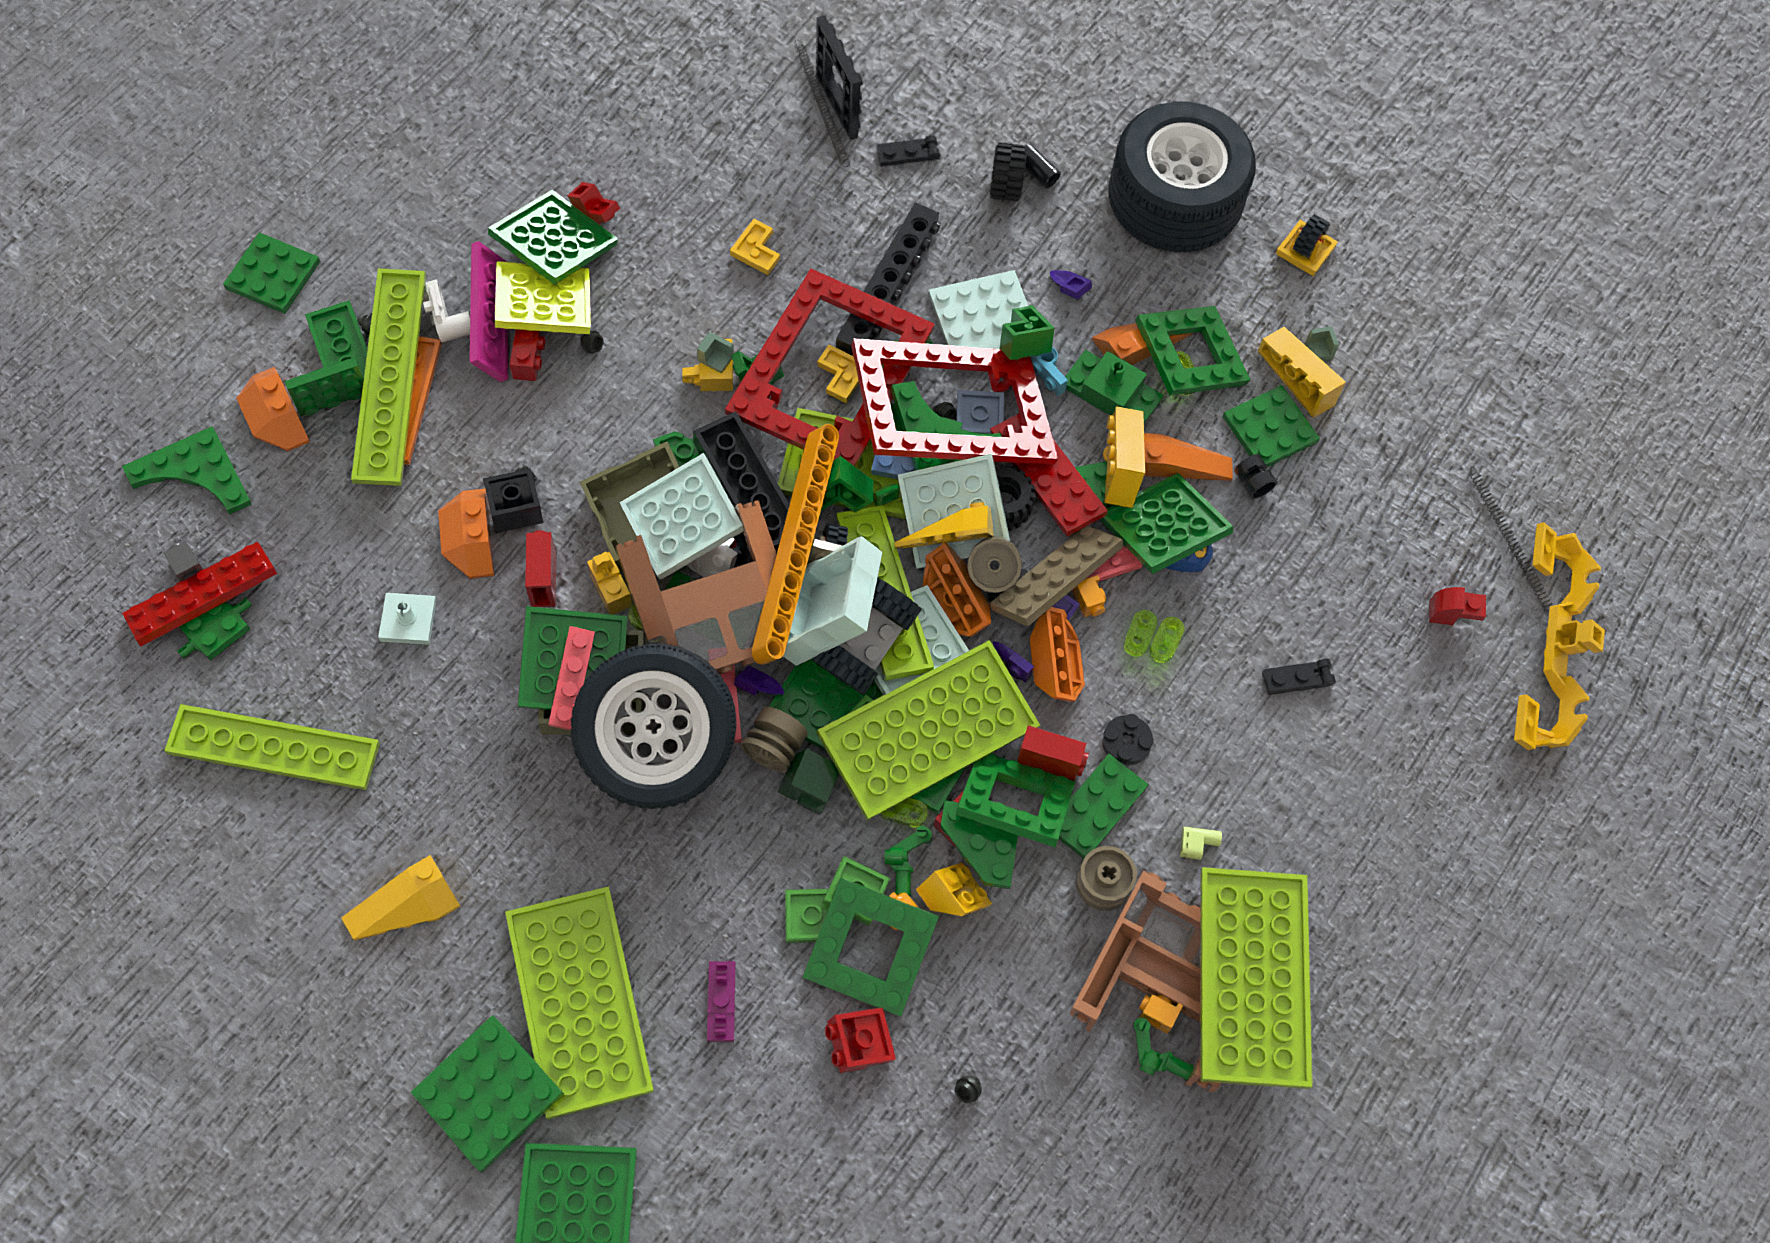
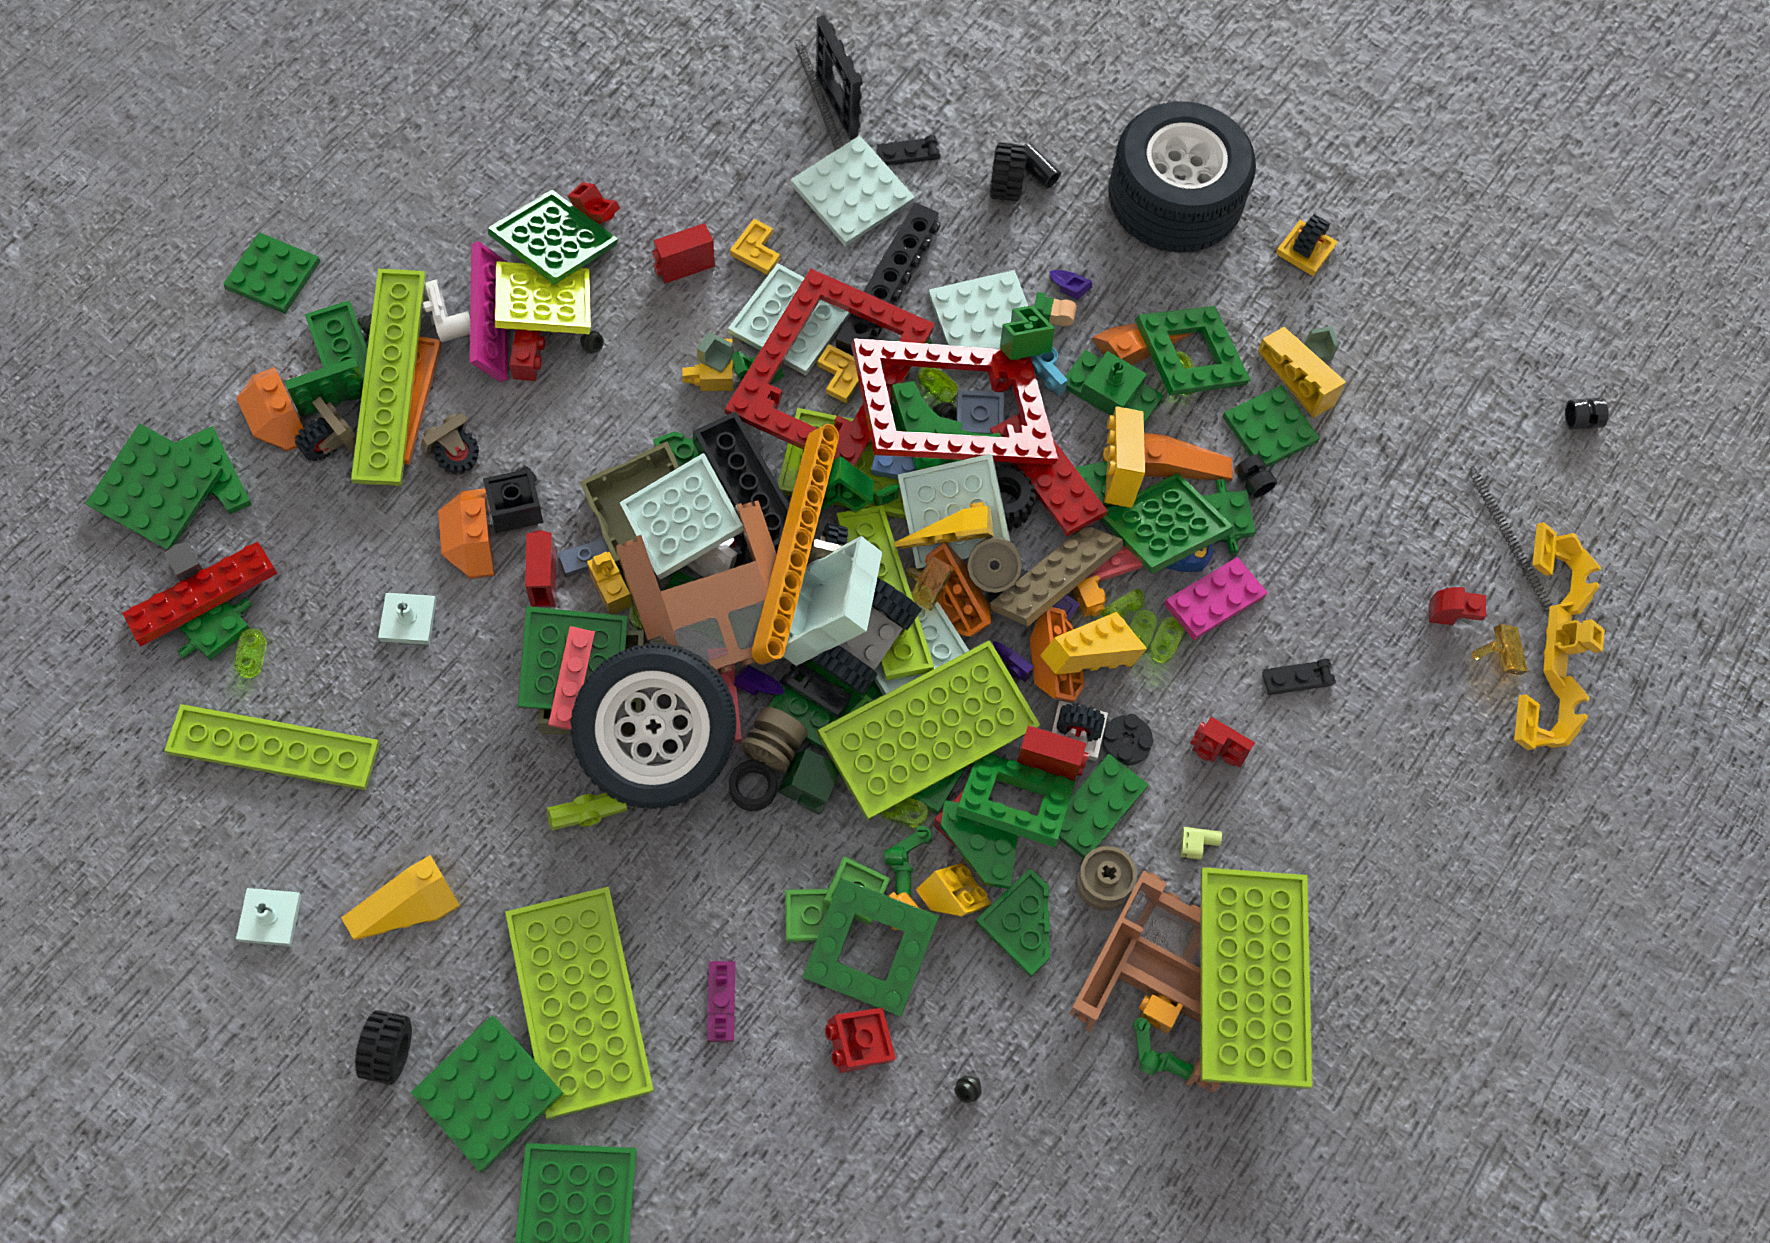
(154, 487): none -> green plate
(250, 651): none -> clear neon green plate
(268, 917): none -> light aqua tile
(325, 433): none -> plate
(383, 1047): none -> black tyre
(451, 445): none -> plate
(576, 558): none -> sand blue plate
(584, 810): none -> lime piece
(683, 253): none -> red brick
(755, 767): none -> black tyre
(766, 307): none -> light aqua plate
(817, 689): none -> black plate
(852, 190): none -> light aqua plate
(930, 582): none -> clear yellow plate
(939, 384): none -> clear neon green plate
(1021, 922): none -> green plate
(1055, 310): none -> light nougat leg
(1081, 724): none -> black plate
(1094, 646): none -> yellow wedge
(1132, 601): none -> clear neon green plate
(1215, 598): none -> dark pink plate
(1219, 739): none -> red plate
(1236, 510): none -> green plate
(1509, 647): none -> clear yellow plate
(1587, 413): none -> black wheel

